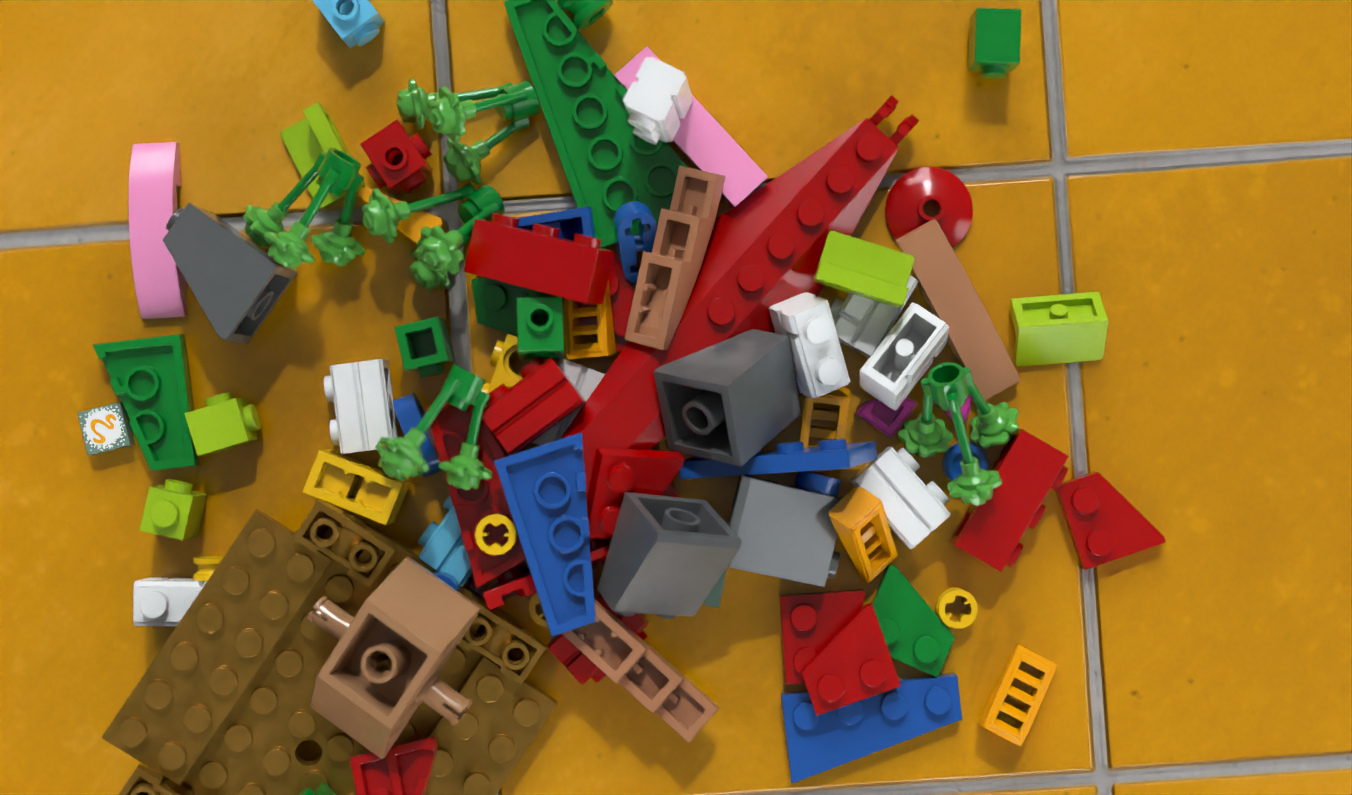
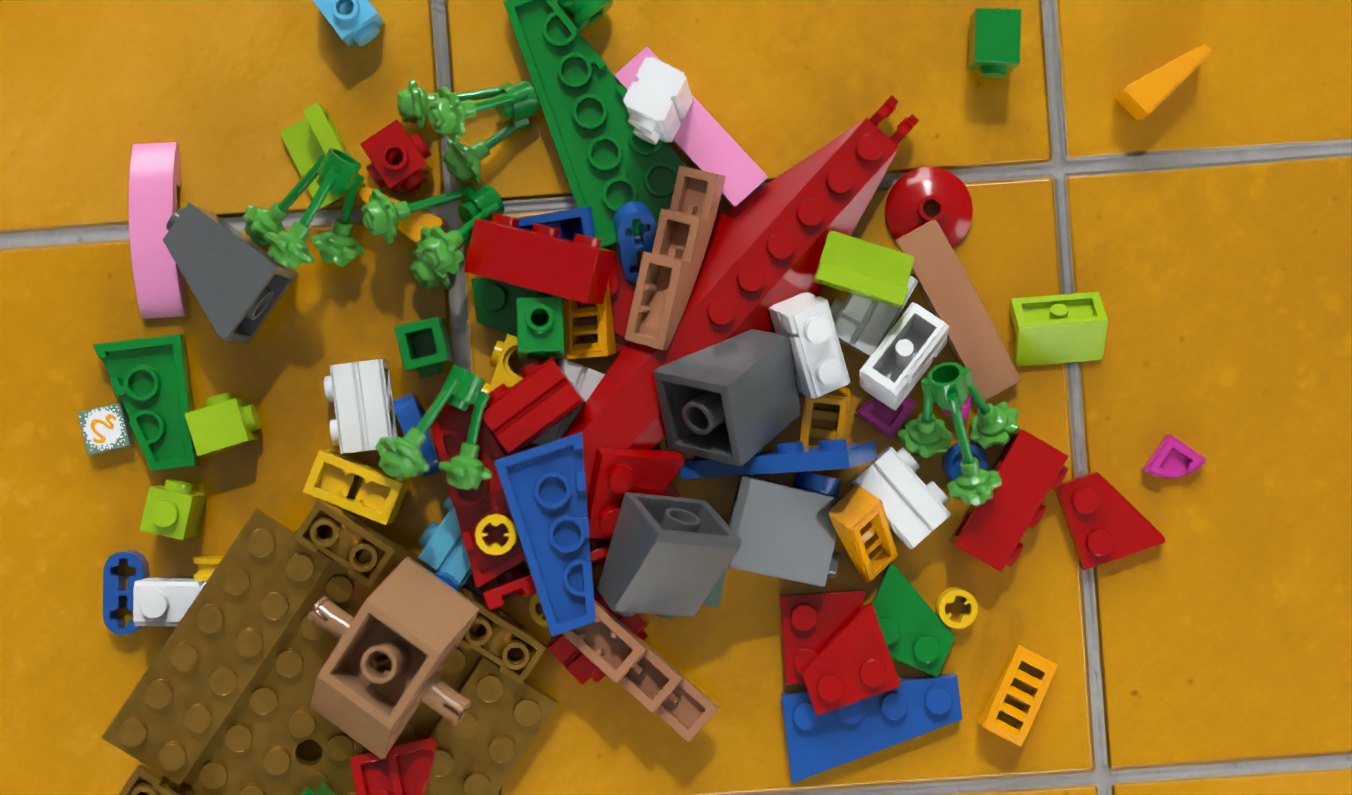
(115, 589): none -> blue beam
(1149, 91): none -> light orange slope
(1173, 459): none -> dark pink tile

